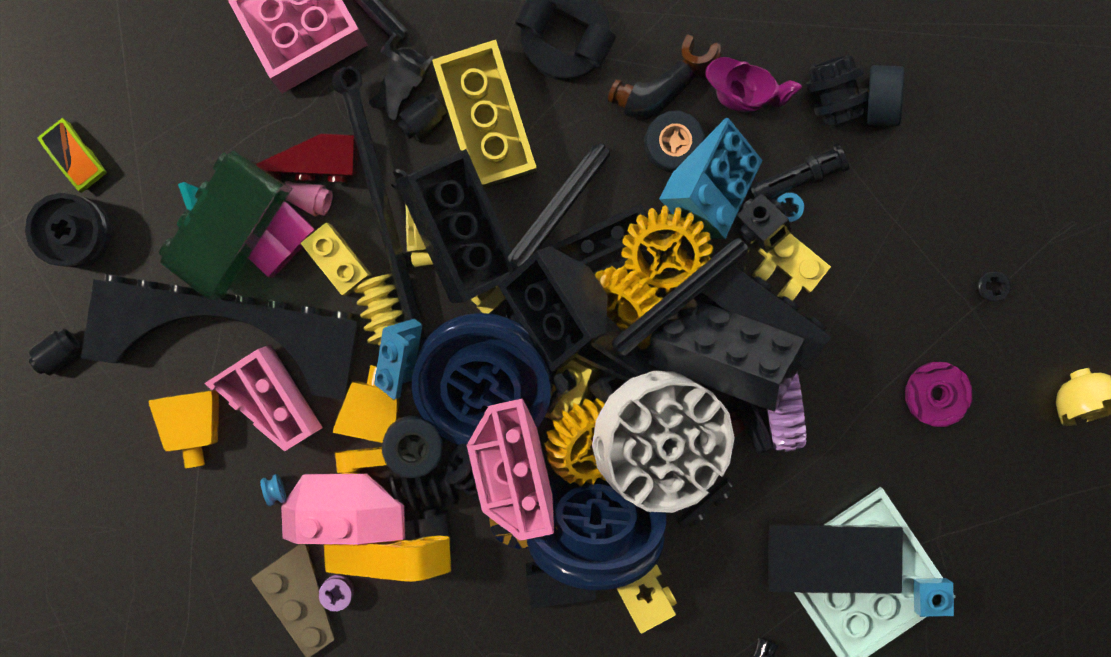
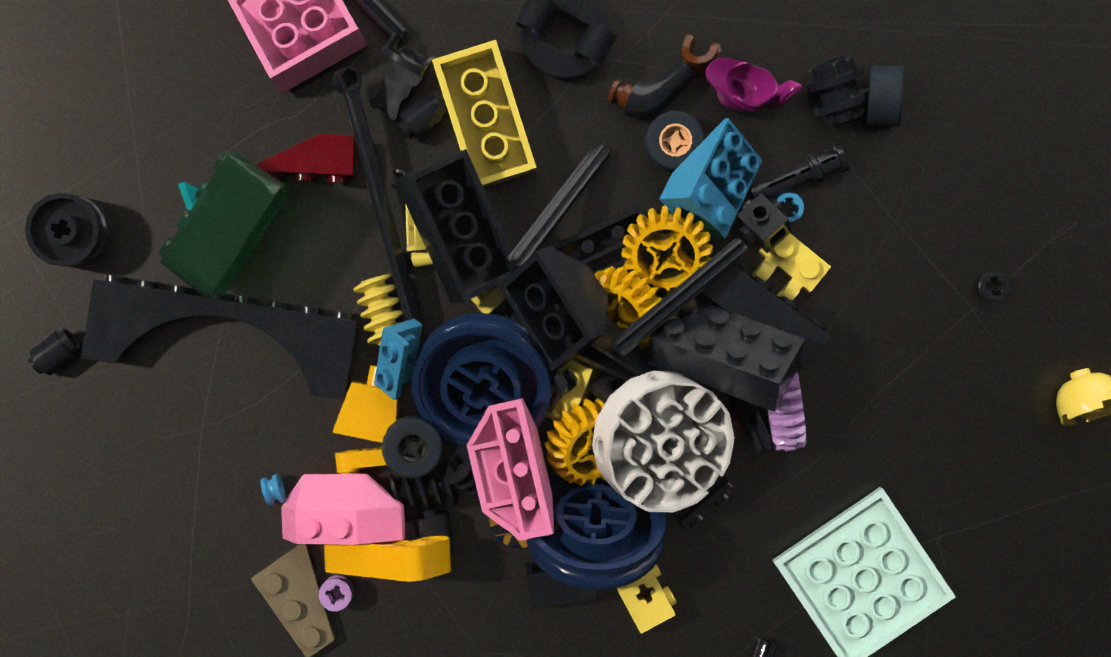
(72, 155): slope -> none
(187, 423): yellow torso -> none
(268, 397): bright pink wedge -> none
(281, 241): dark pink brick -> none
(310, 197): bright pink cone -> none
(336, 259): light yellow brick -> none
(835, 558): black tile -> none
(924, 592): dark azure plate -> none
(955, 394): magenta plate -> none

